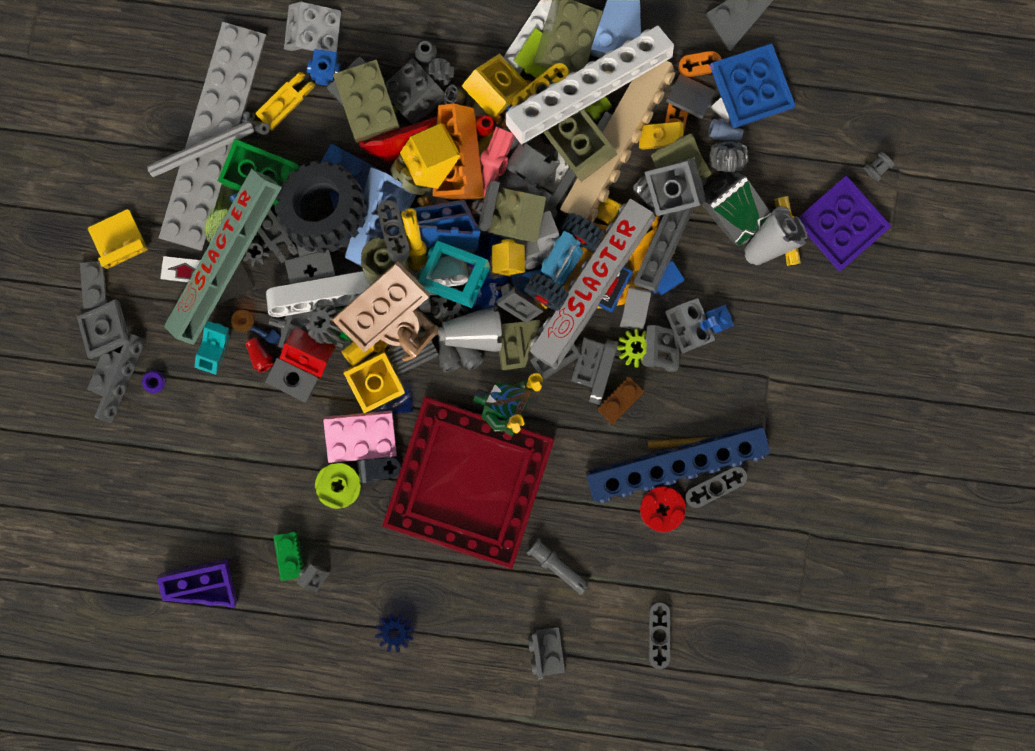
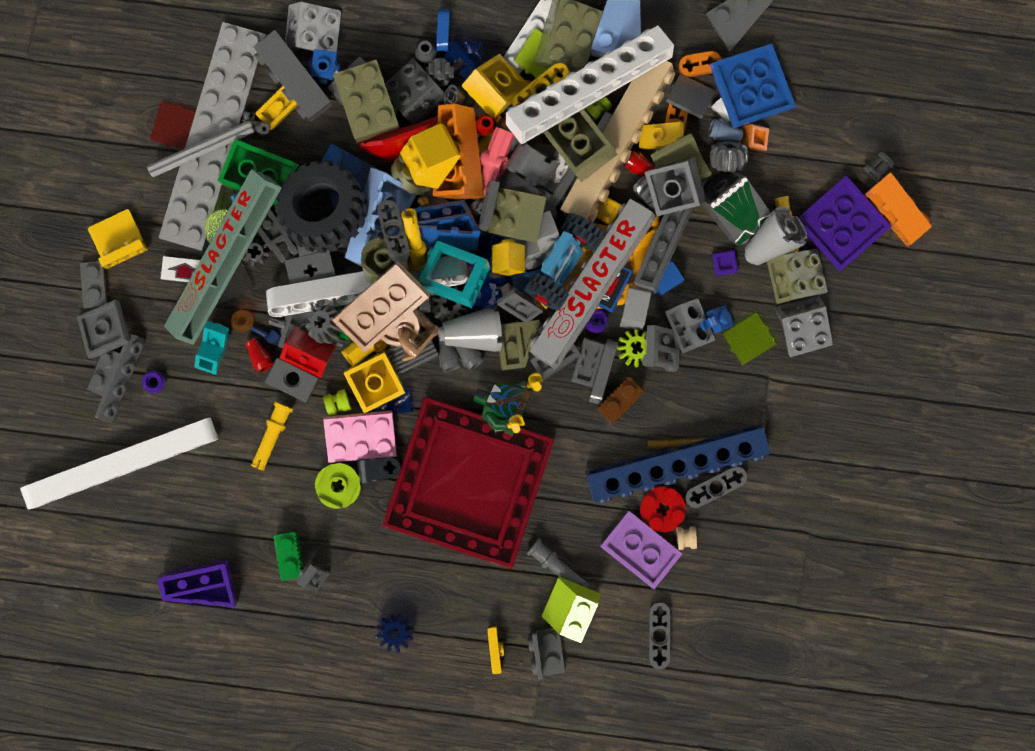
(119, 463): none -> white beam
(172, 126): none -> clear red piece
(275, 425): none -> yellow pin
(292, 75): none -> dark grey brick
(341, 399): none -> lime wheel
(443, 29): none -> blue beam
(459, 51): none -> clear blue hips
(496, 649): none -> yellow plate
(571, 608): none -> lime slope
(597, 322): none -> dark purple tile
(638, 164): none -> red cone
(641, 550): none -> medium lavender plate
(686, 538): none -> tan wheel
(724, 263): none -> dark purple tile
(749, 339): none -> clear neon green piece
(755, 137): none -> orange slope
(797, 275): none -> olive bracket
(805, 325): none -> flat silver bracket
(898, 209): none -> orange wedge

